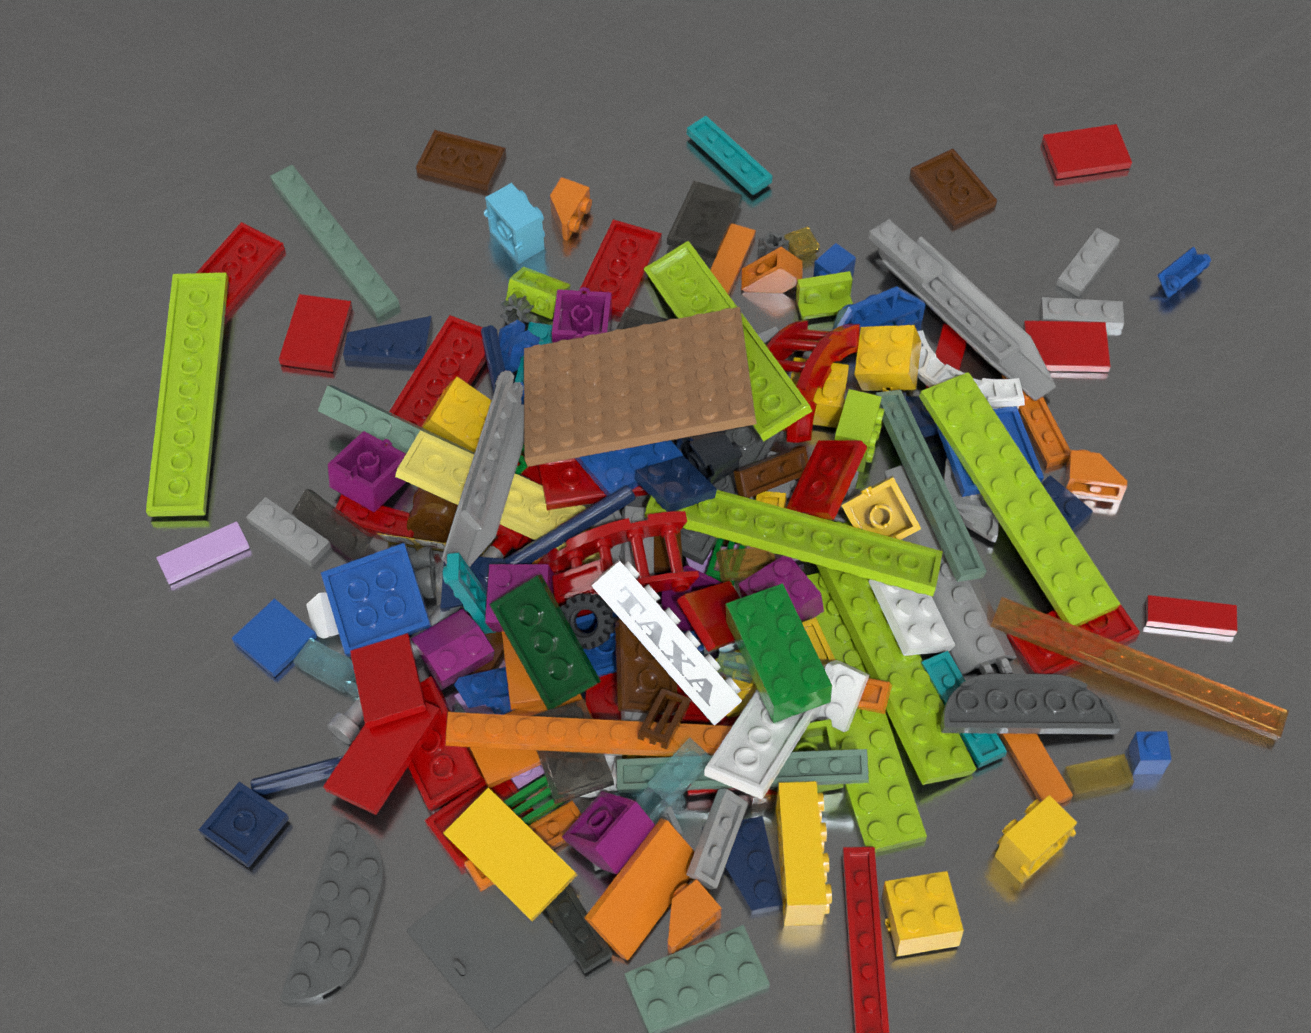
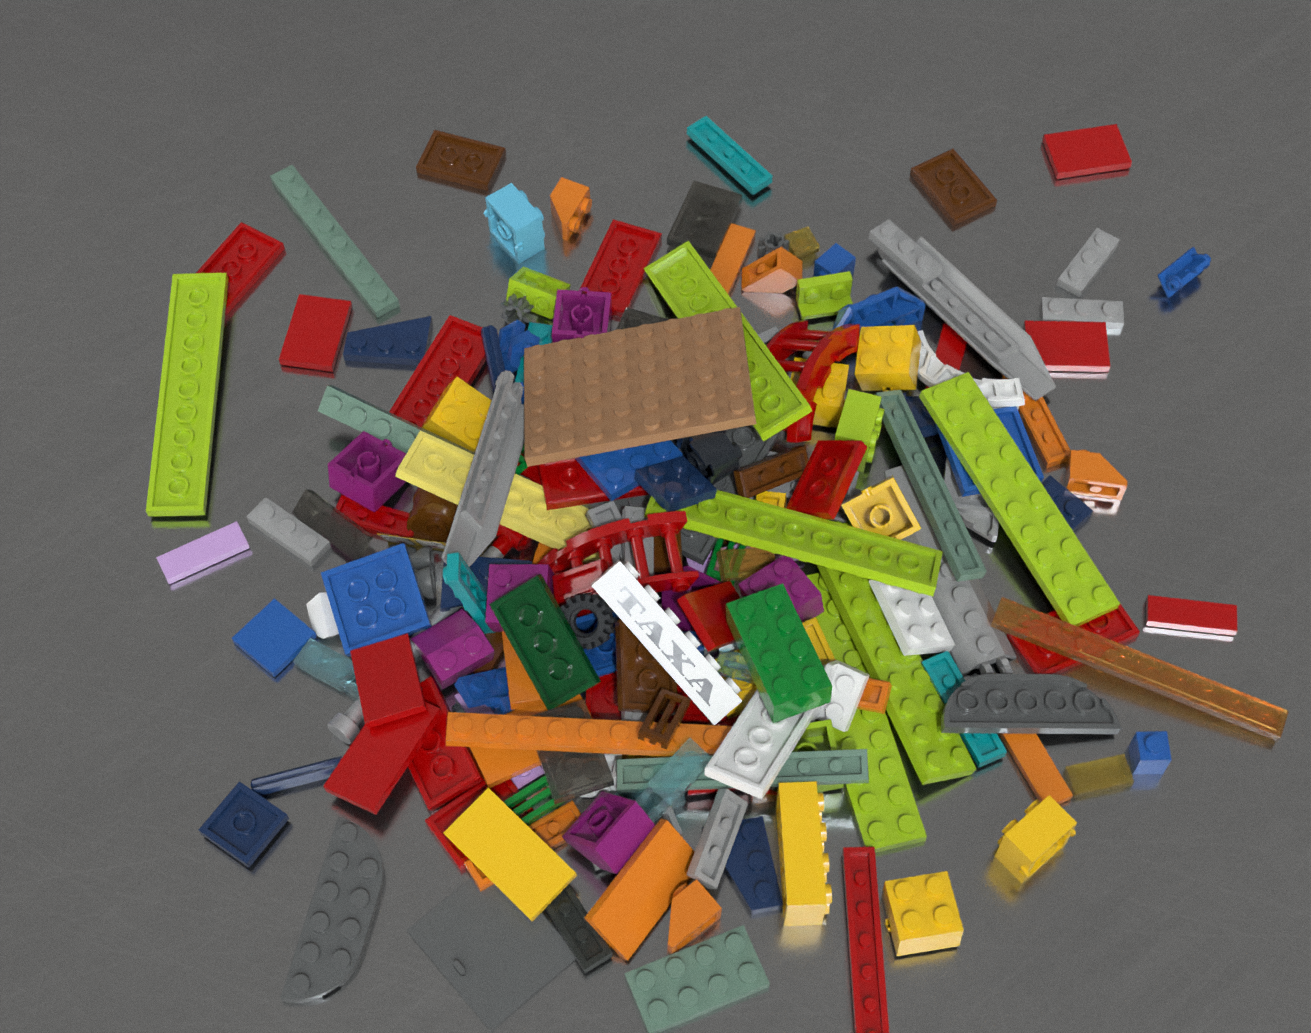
(572, 527): dark blue axle -> none

